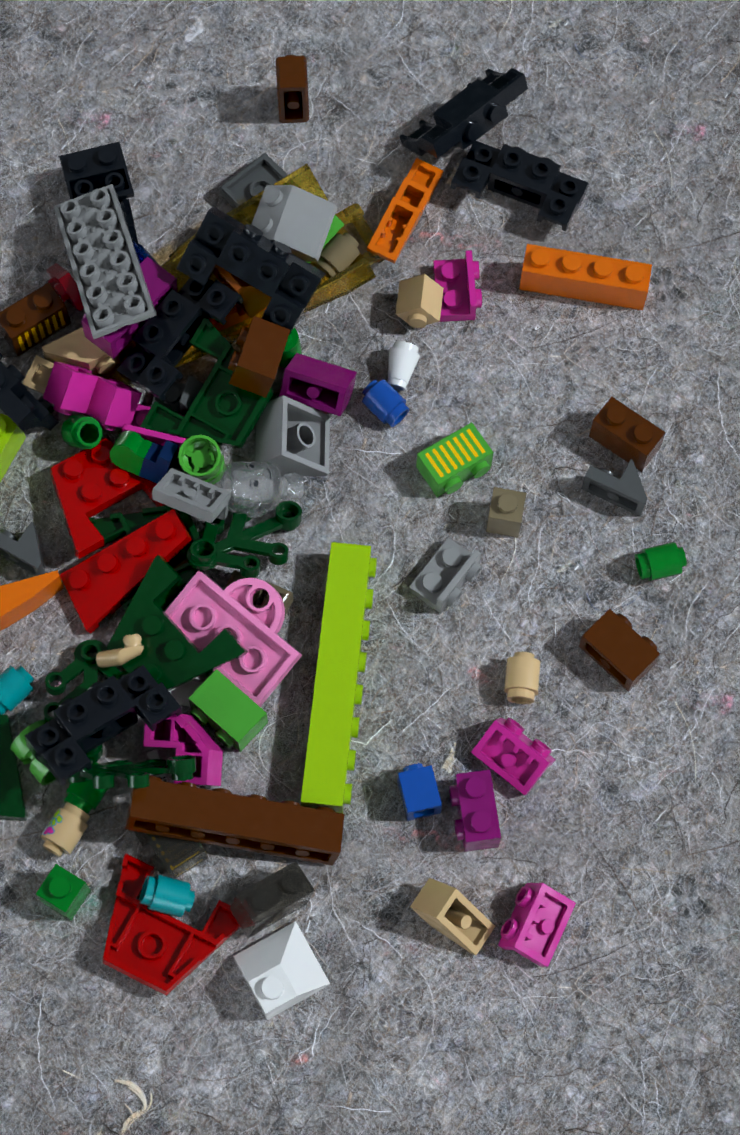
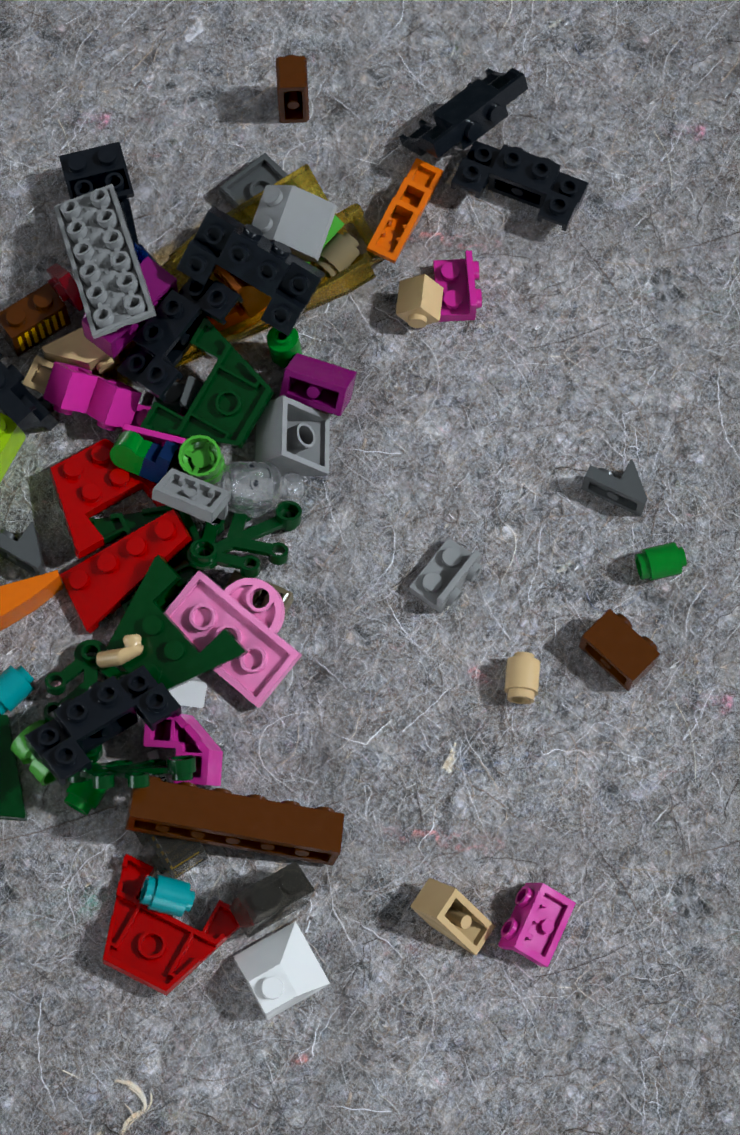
(63, 892): green brick -> none
(65, 829): tan brick -> none
(90, 433): green brick -> none
(227, 711): bright green brick -> none
(258, 357): reddish brown brick -> none
(337, 677): lime brick -> none
(385, 402): blue brick -> none
(401, 364): white cone -> none
(419, 791): blue brick -> none
(455, 460): bright green brick -> none
(477, 810): magenta brick -> none
(506, 512): dark tan brick -> none
(513, 754): dark pink bracket -> none
(585, 277): orange brick -> none
(626, 433): reddish brown brick -> none

